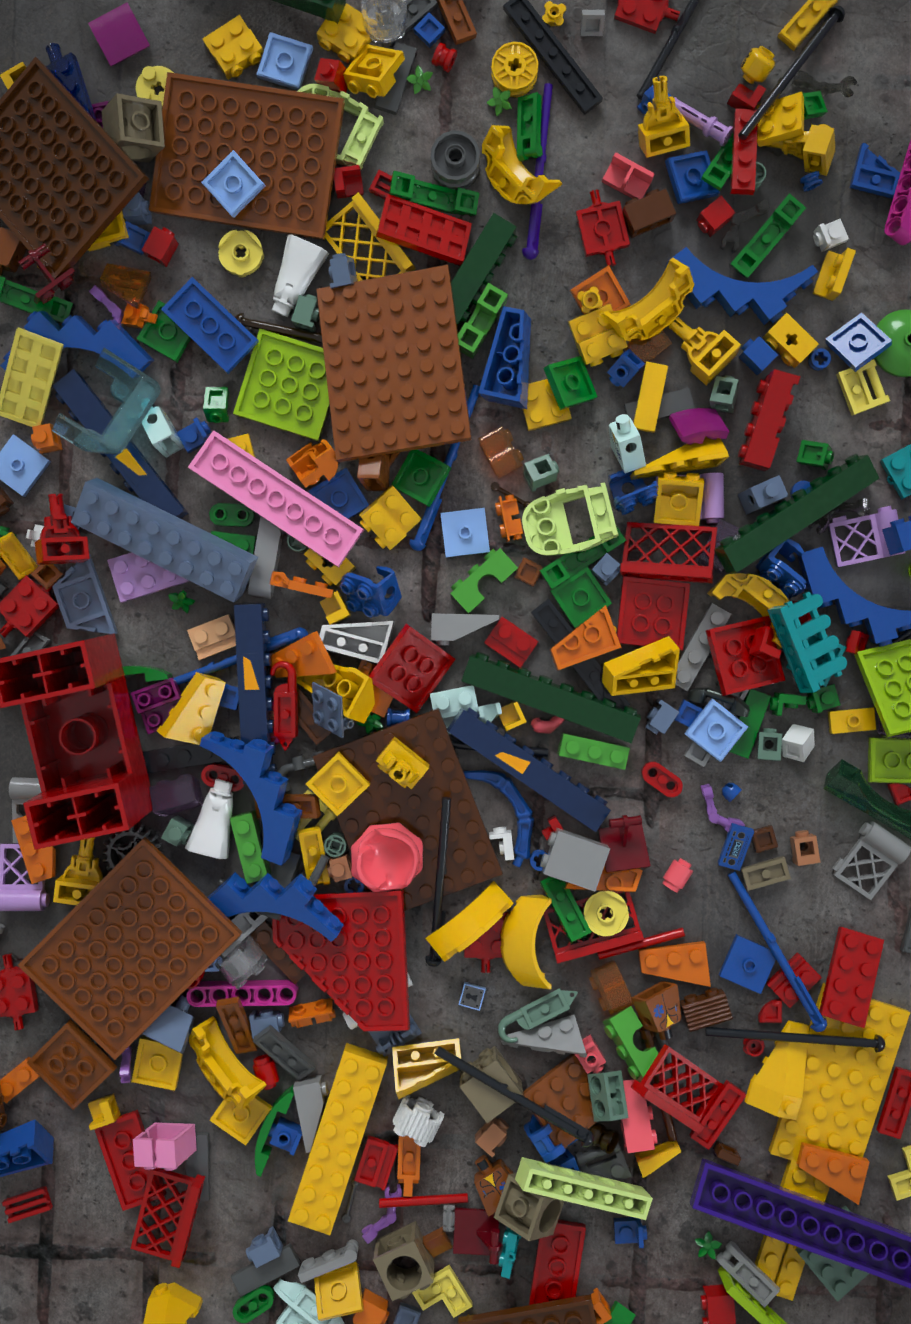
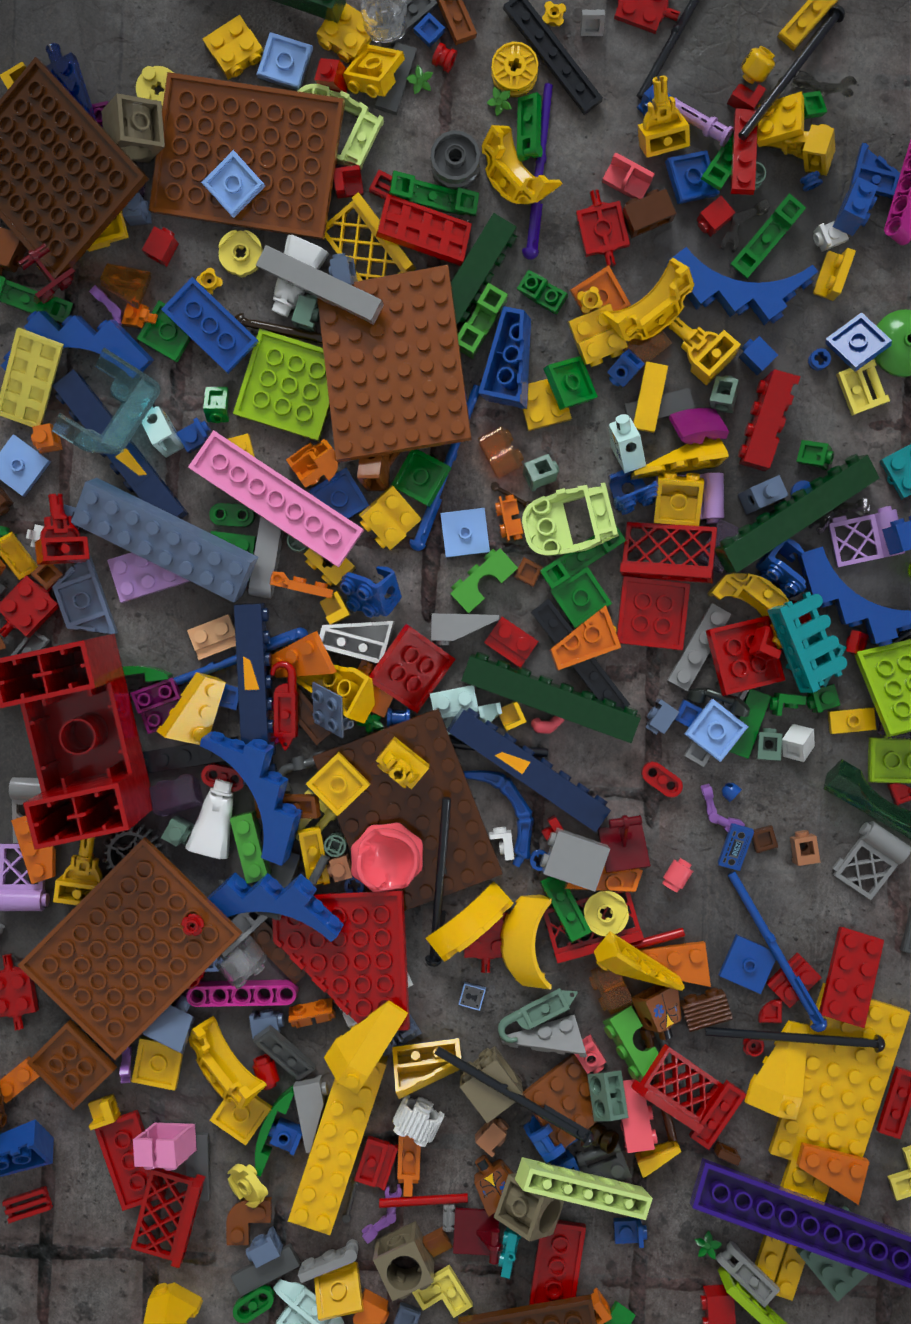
(119, 34): magenta slope -> none
(136, 238): blue bracket -> none
(181, 600): green plant -> none
(196, 920): none -> red plate
(207, 275): none -> yellow plate
(236, 1024): dark orange plate -> none
(241, 1216): none -> dark orange plate
(247, 1185): none -> light yellow plate
(320, 284): none -> light grey slope
(359, 1049): none -> yellow wedge
(541, 292): none -> green slope
(593, 751): bright green arch -> none
(606, 569): sand blue brick -> none
(628, 961): none -> yellow wedge
(643, 669): yellow wedge -> none
(765, 873): dark tan plate -> none
(801, 344): yellow brick -> none
(855, 206): none -> blue brick

